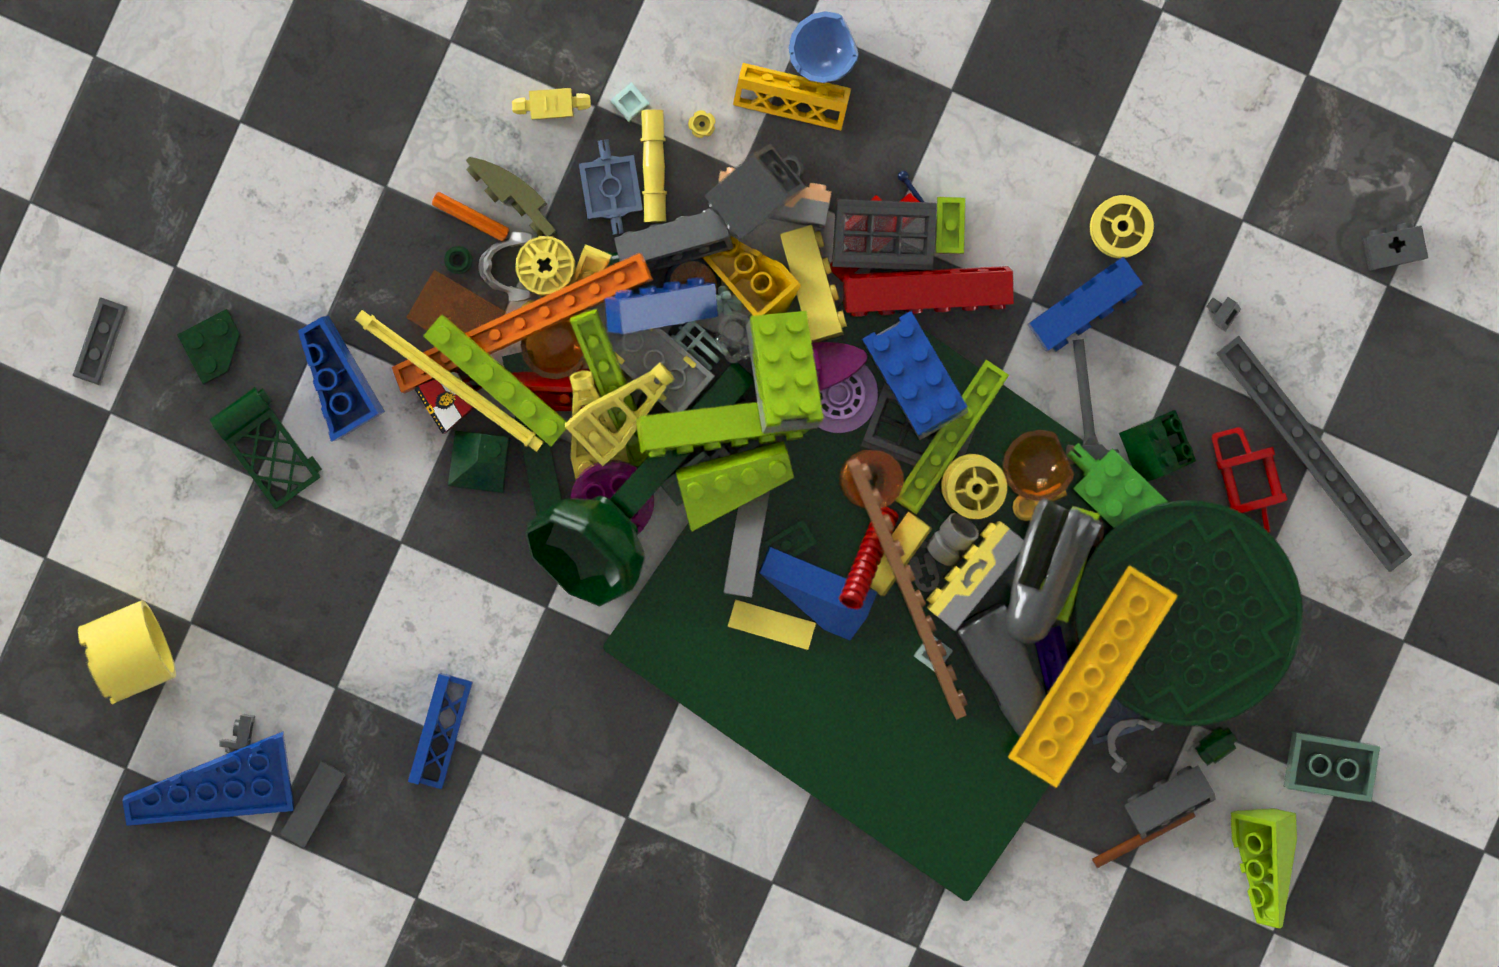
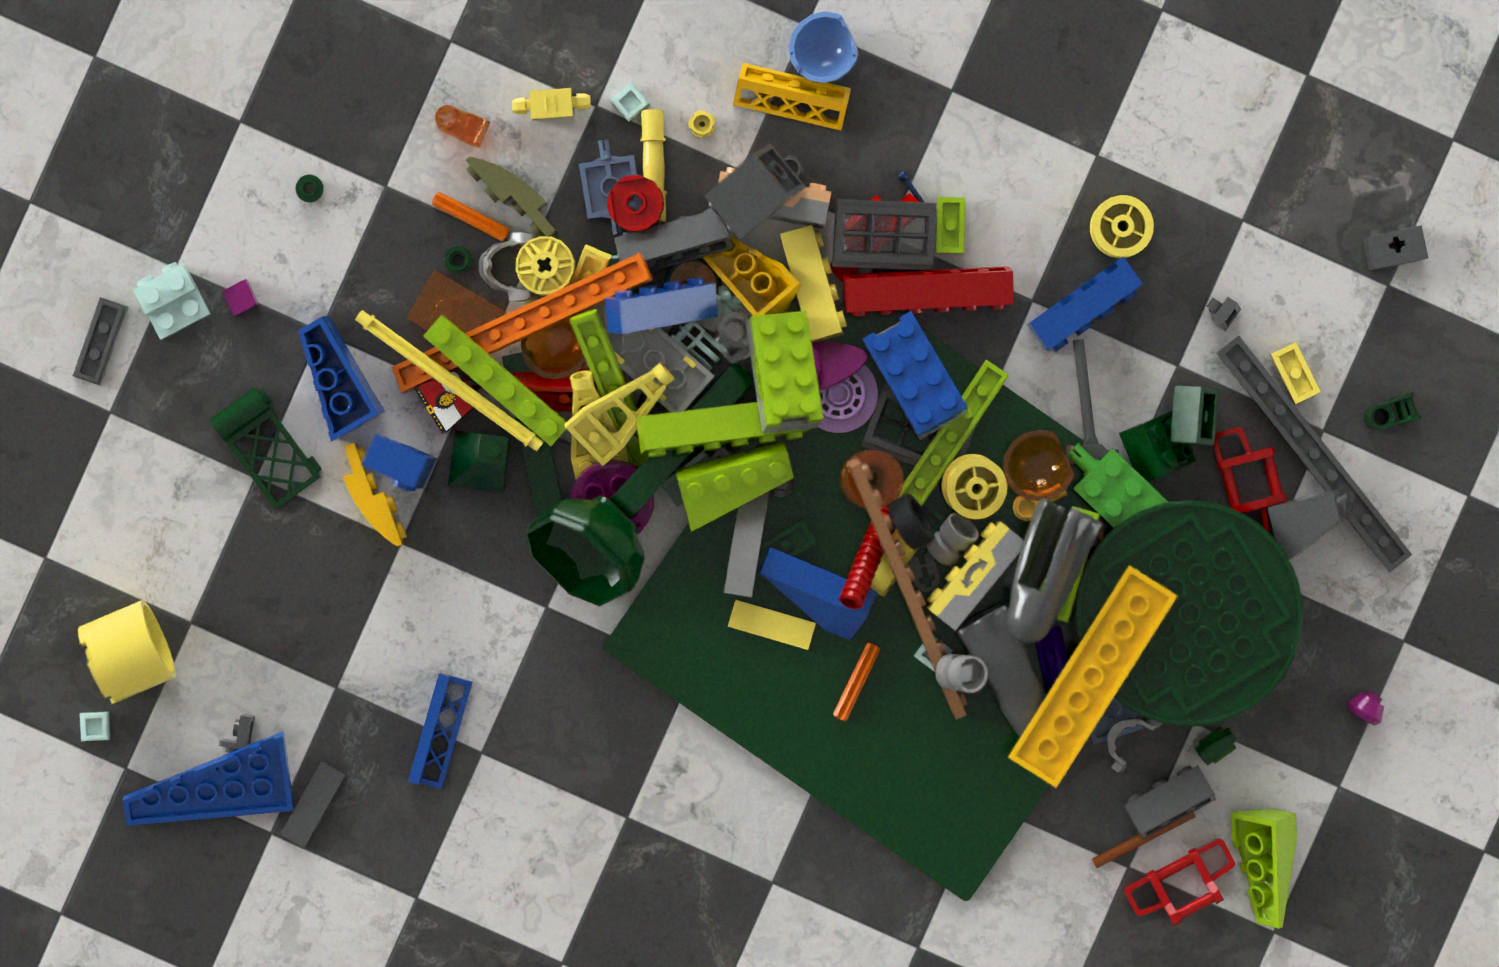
(95, 726): none -> light aqua tile
(171, 300): none -> light aqua plate
(211, 345): dark green plate -> none
(240, 297): none -> magenta slope
(318, 188): none -> dark green plate
(376, 508): none -> yellow slope
(399, 462): none -> blue wedge
(467, 126): none -> clear orange piece
(623, 193): none -> red plate
(783, 489): none -> dark grey plate
(856, 681): none -> orange axle
(911, 521): none -> black tyre
(961, 673): none -> light grey wheel
(1192, 857): none -> red bar
(1194, 415): none -> dark green slope
(1295, 373): none -> light yellow plate
(1307, 519): none -> dark grey slope
(1331, 766): sand green brick -> none
(1367, 707): none -> magenta cone
(1397, 411): none -> dark green piece

